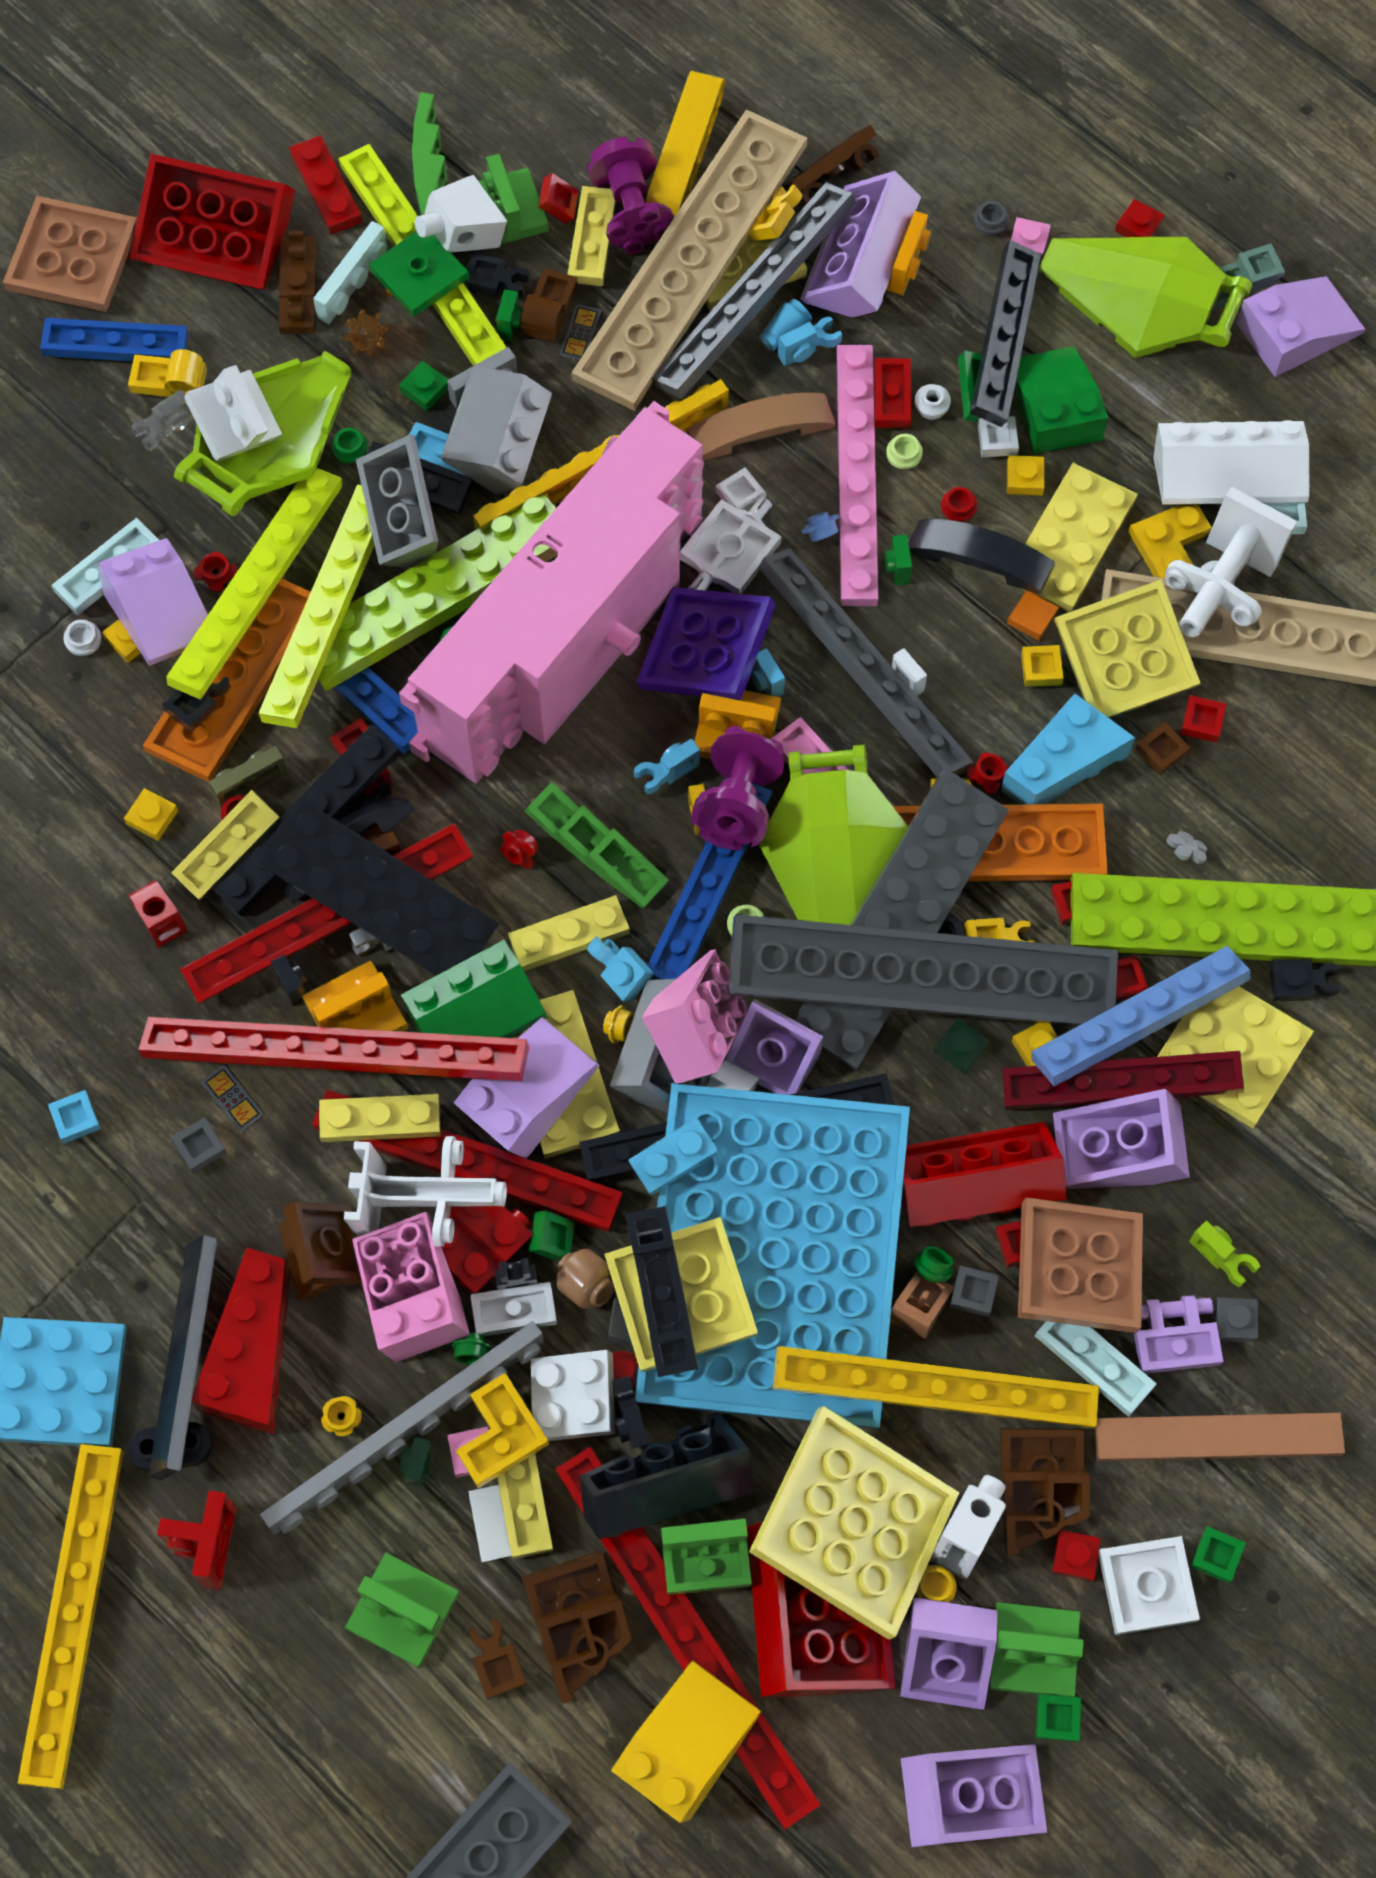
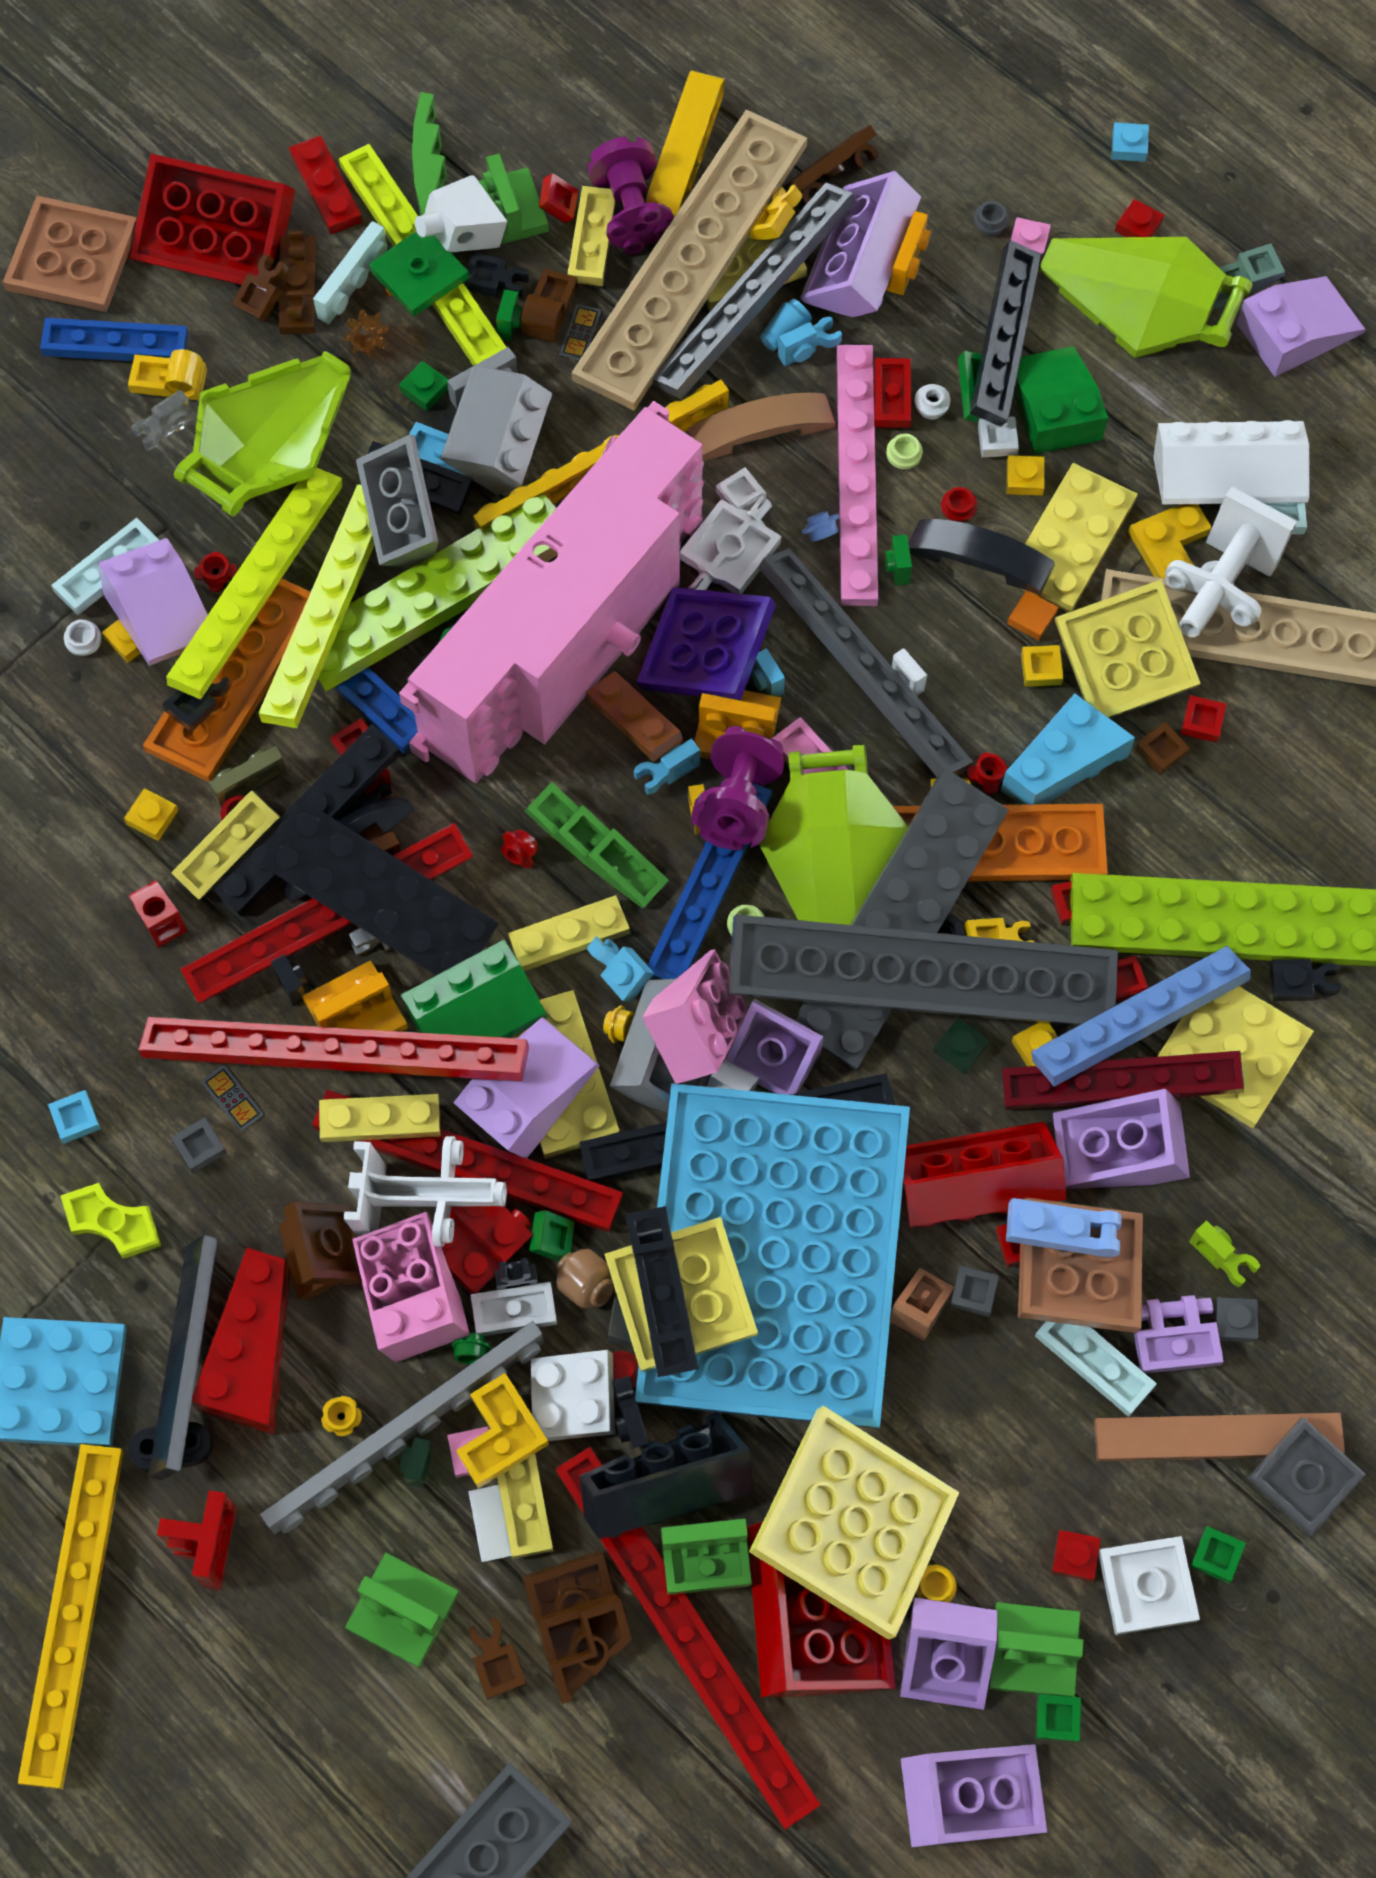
(126, 1227): none -> neon yellow tile
(232, 414): white bracket -> none
(259, 293): none -> reddish brown plate
(349, 445): green plate -> none
(634, 716): none -> dark orange plate
(673, 1156): medium azure plate -> none
(686, 1742): yellow slope -> none
(934, 1264): green plate -> none
(935, 1387): yellow plate -> none
(970, 1527): white torso -> none
(1042, 1483): reddish brown slope -> none
(1063, 1227): none -> light blue plate
(1130, 142): none -> medium azure plate
(1187, 847): light grey plant -> none
(1306, 1476): none -> flat silver tile

